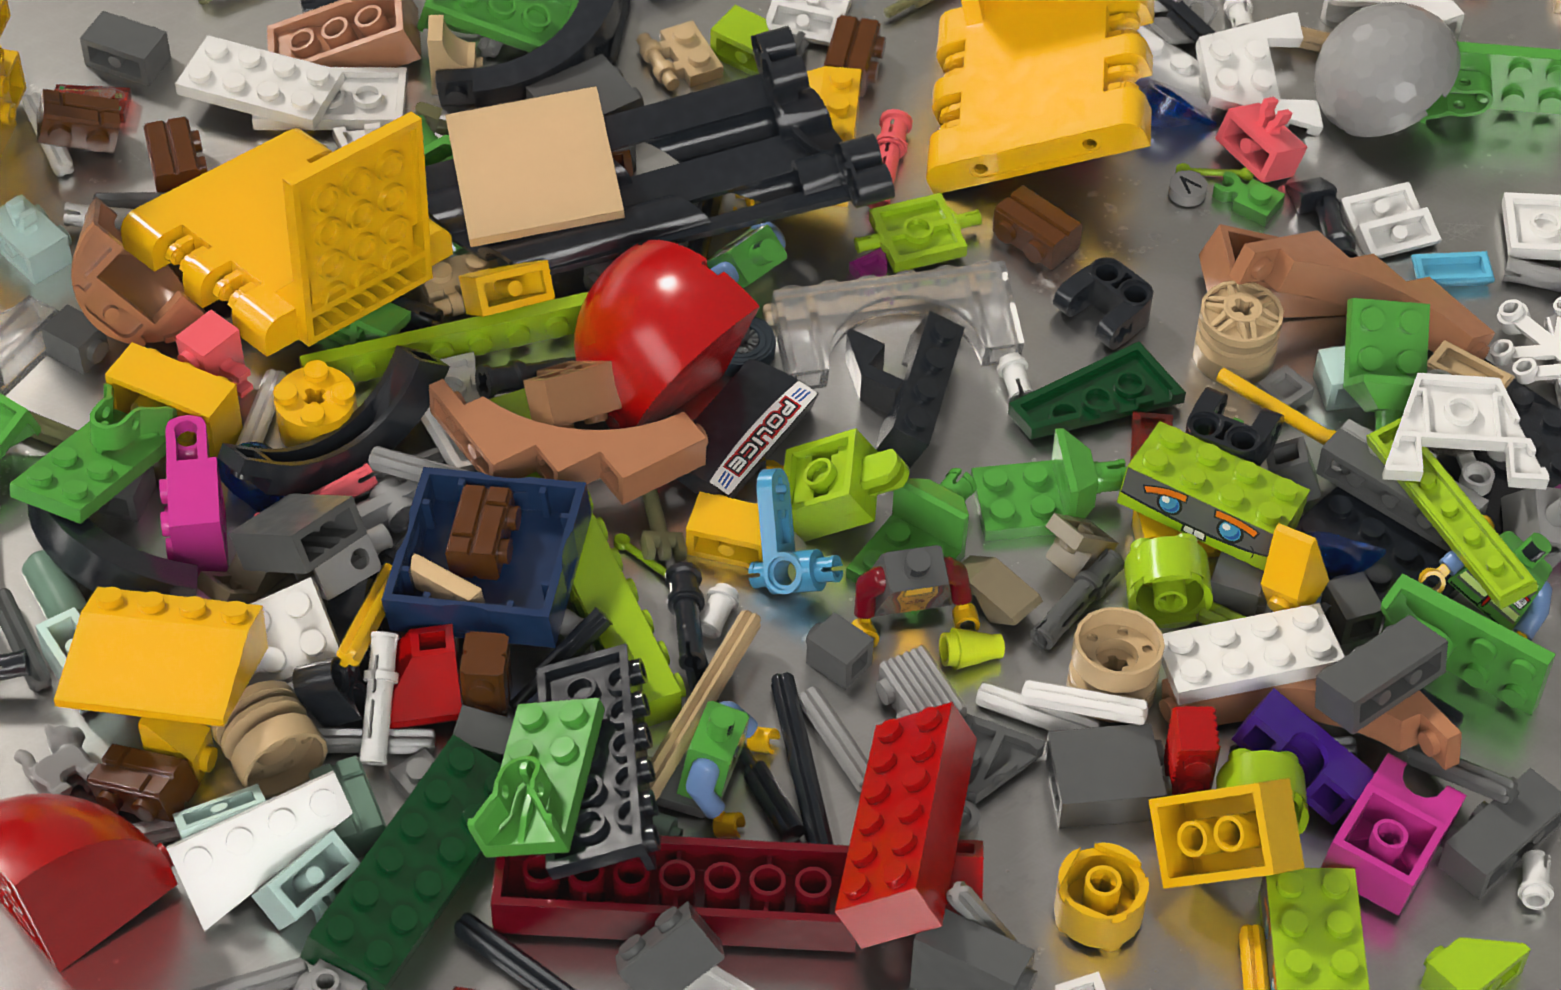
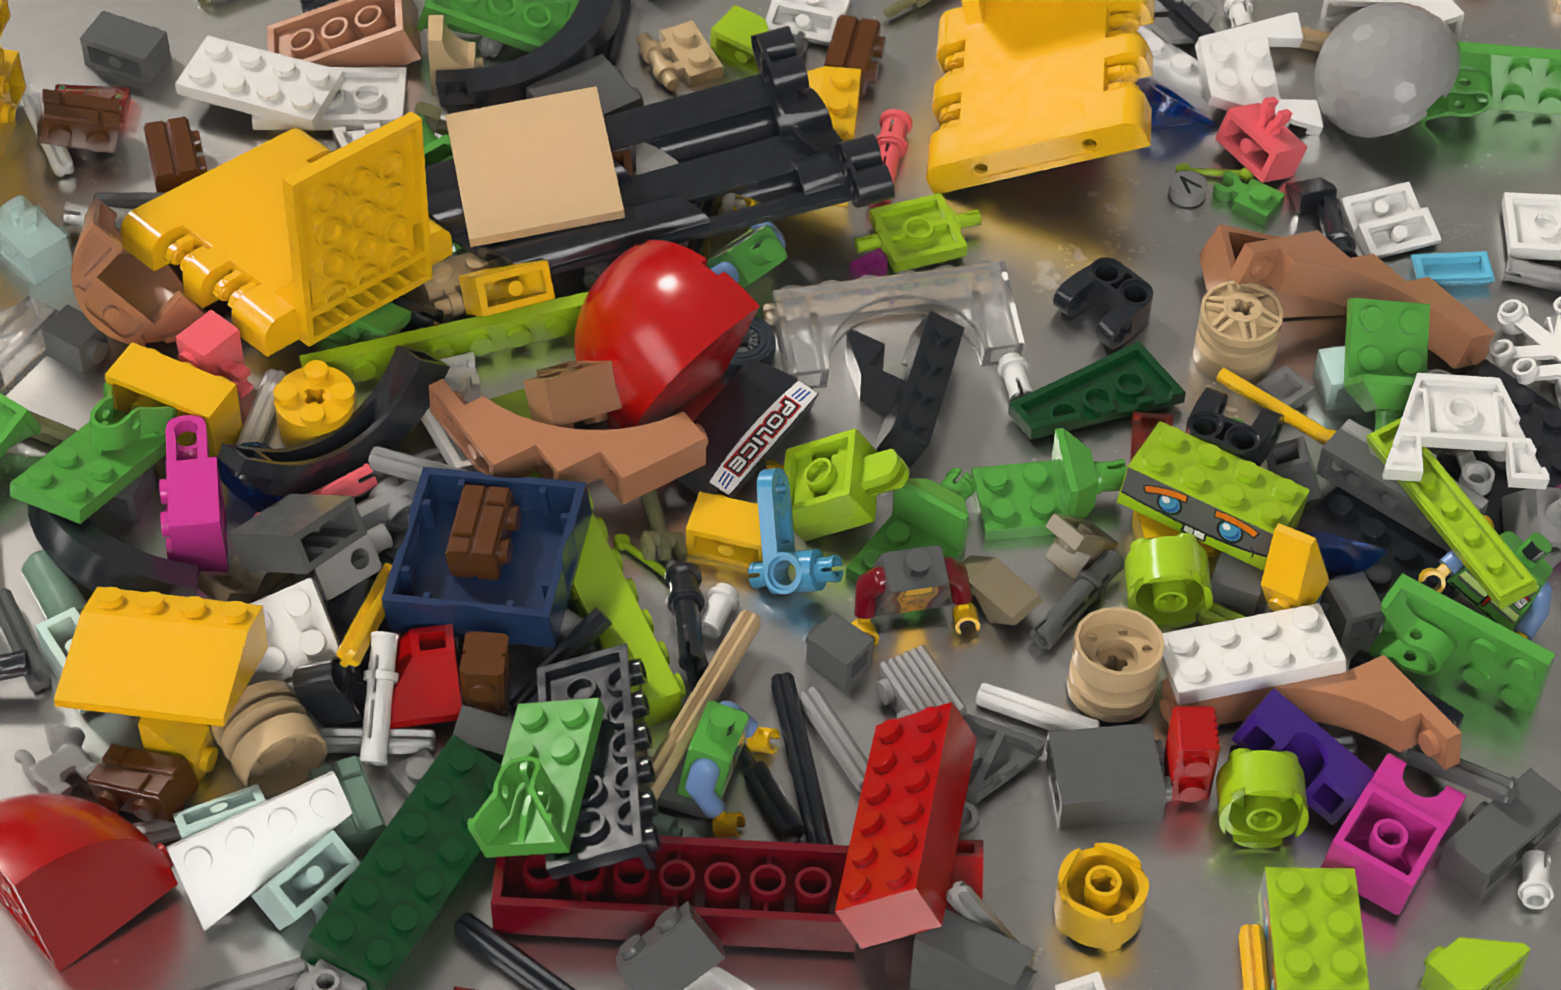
(442, 583): tan tile -> none
(509, 377): black pin -> none
(967, 647): neon yellow cone -> none
(1036, 228): reddish brown brick -> none
(1085, 702): white axle -> none
(1226, 833): yellow brick -> none
(1380, 674): dark grey brick -> none
(1460, 362): tan tile -> none

